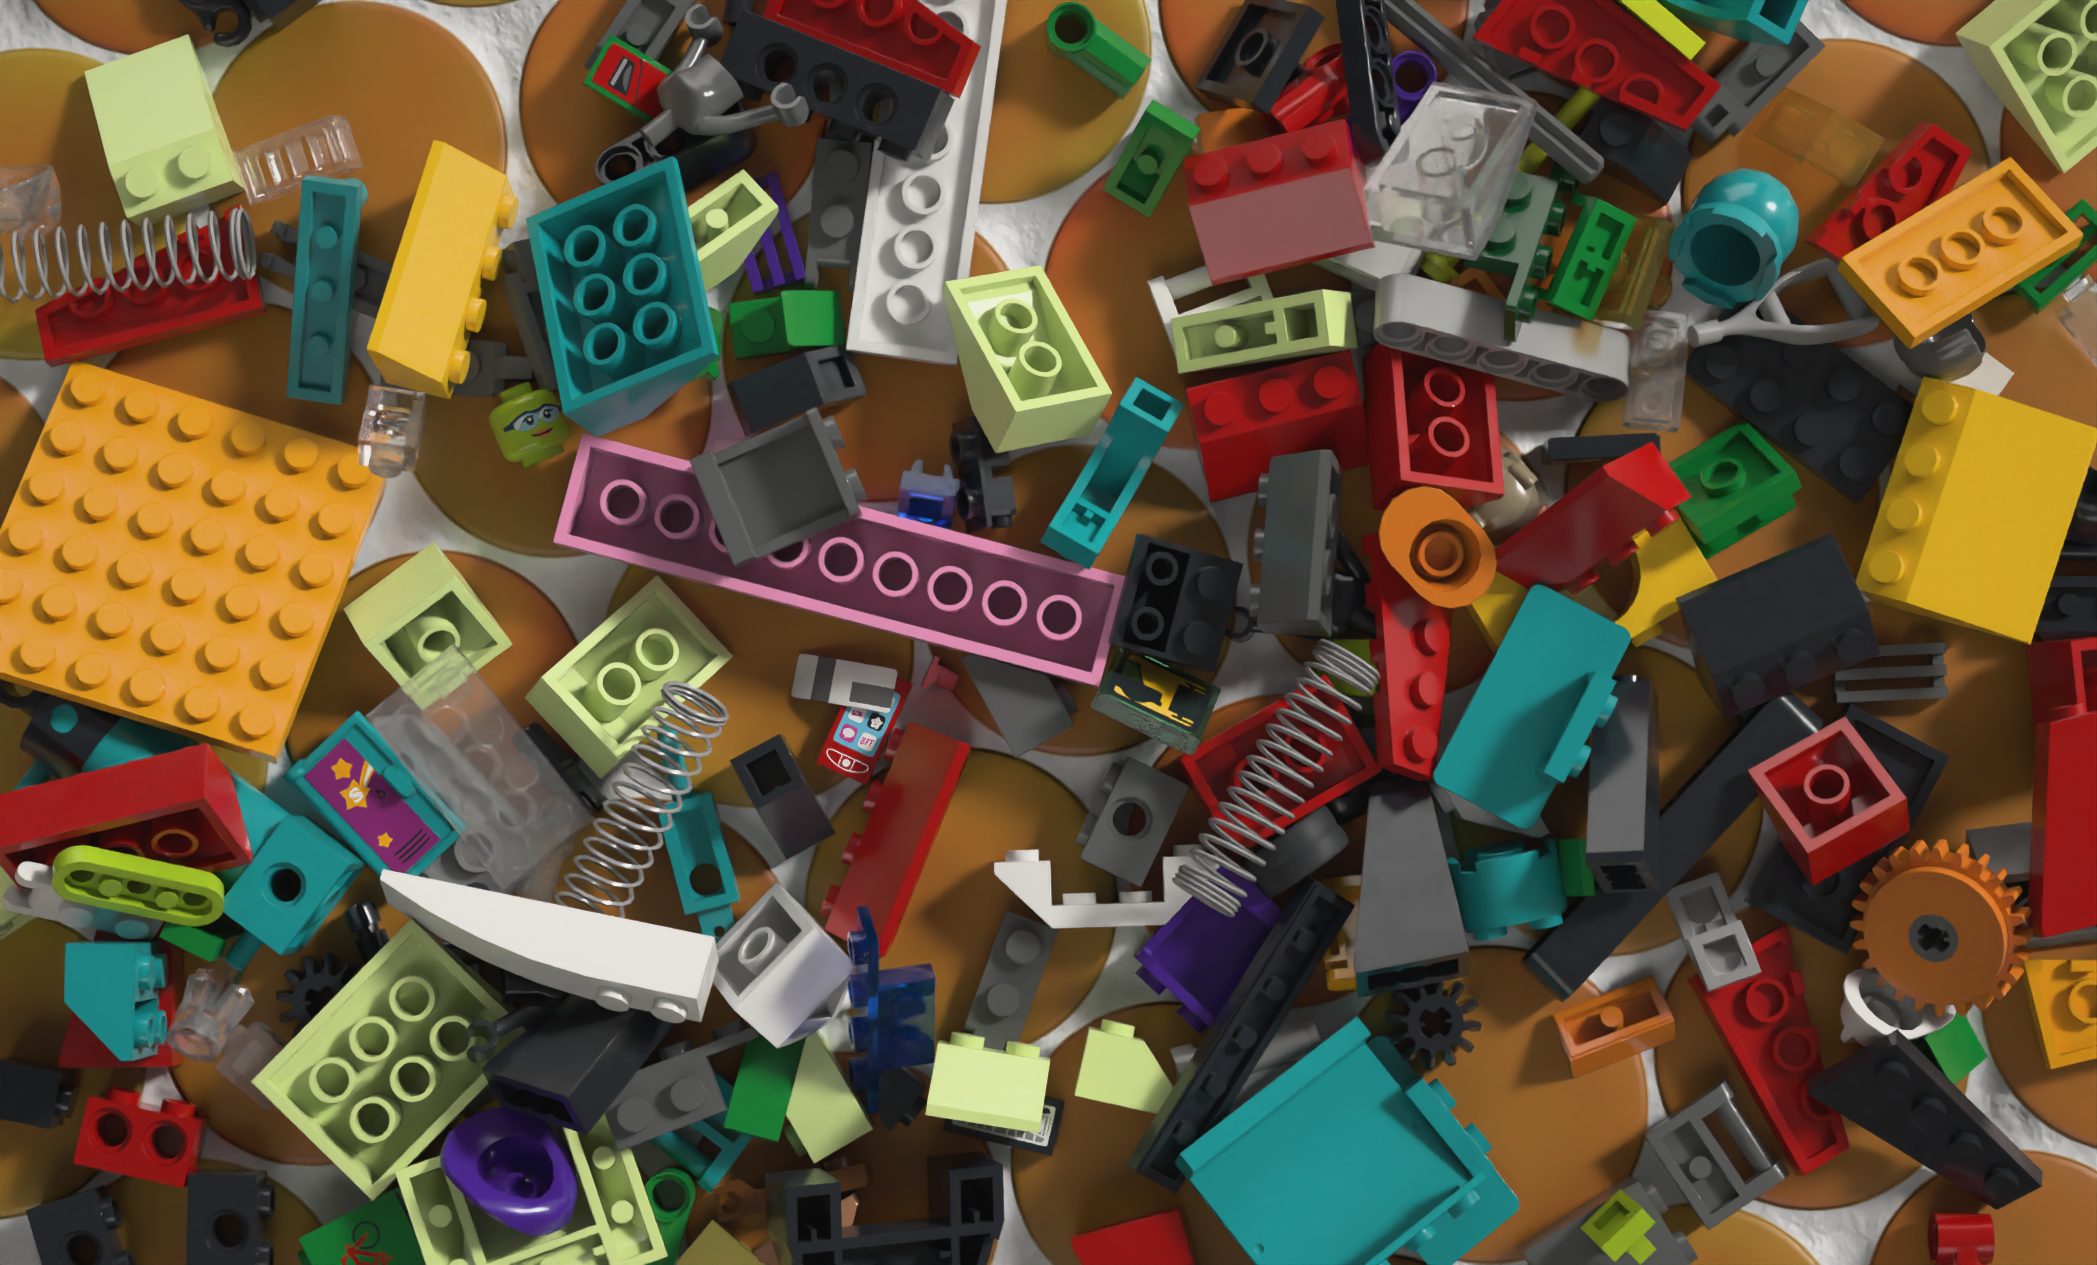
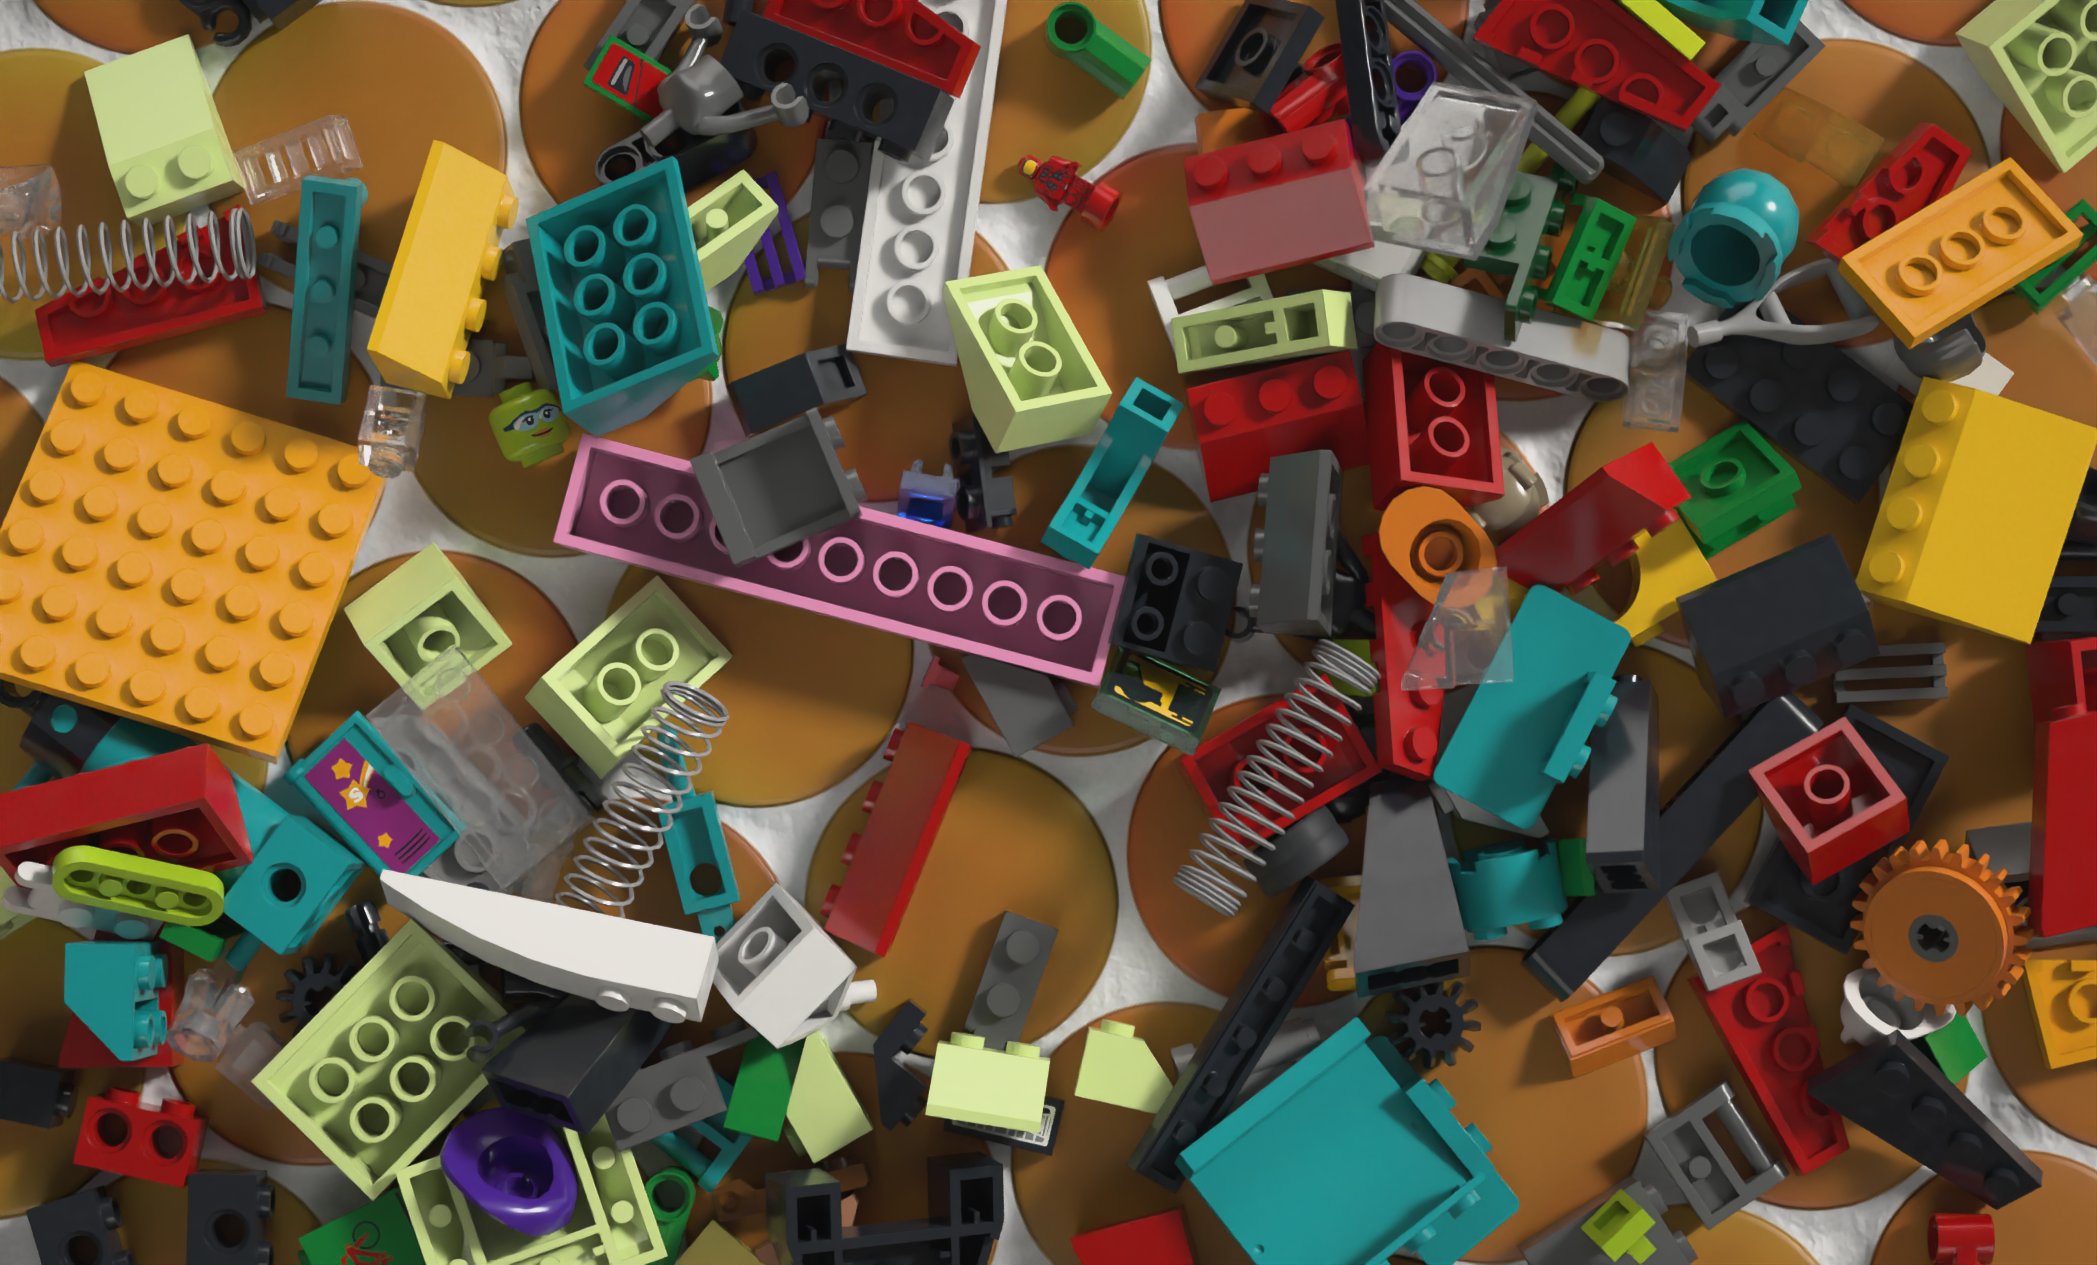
(783, 796): black slope -> none
(786, 324): green slope -> none
(844, 683): white sticker -> none
(861, 736): tile -> none
(893, 1013): clear blue bracket -> none
(1032, 883): white slope -> none
(1058, 183): none -> red piece
(1151, 158): green slope -> none
(1157, 797): dark grey brick -> none
(1206, 952): dark purple panel -> none
(1465, 634): none -> clear slope
(1593, 448): black tile -> none

